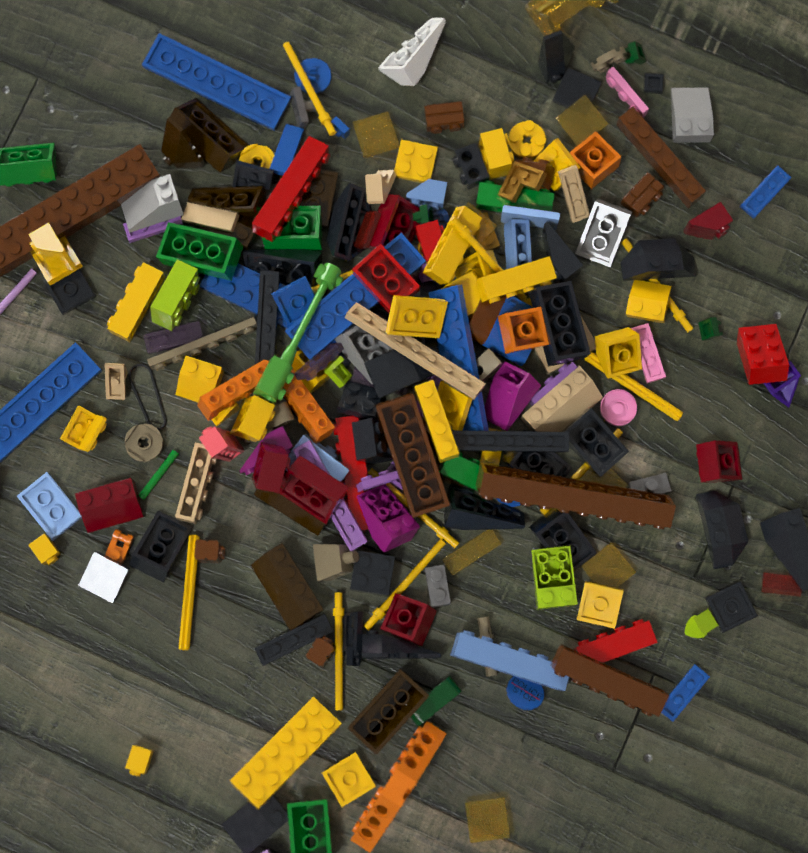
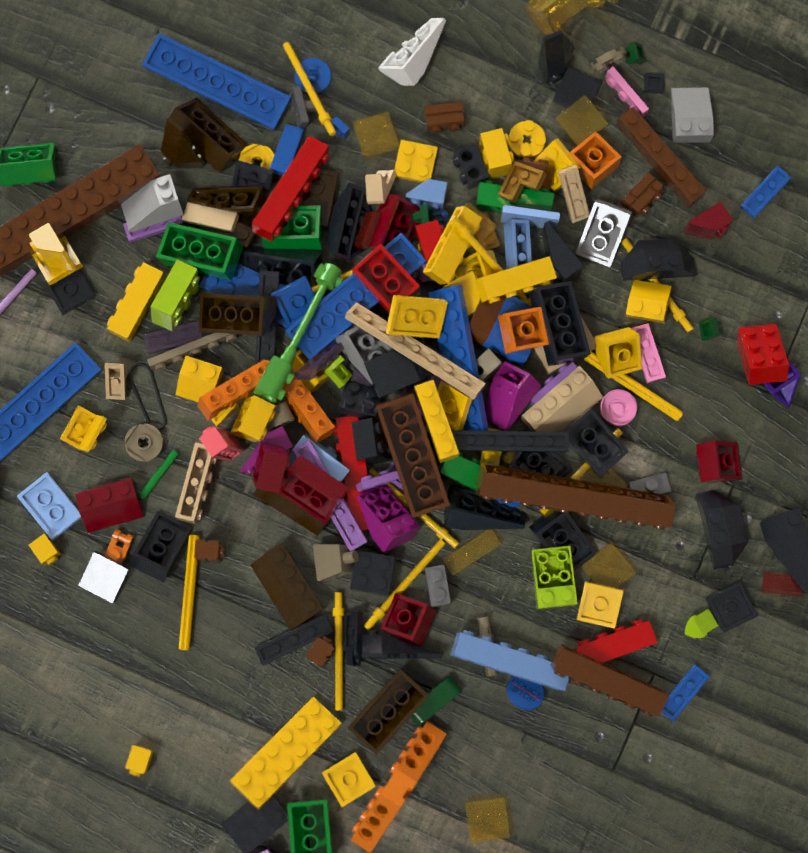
(236, 314): none -> dark brown slope

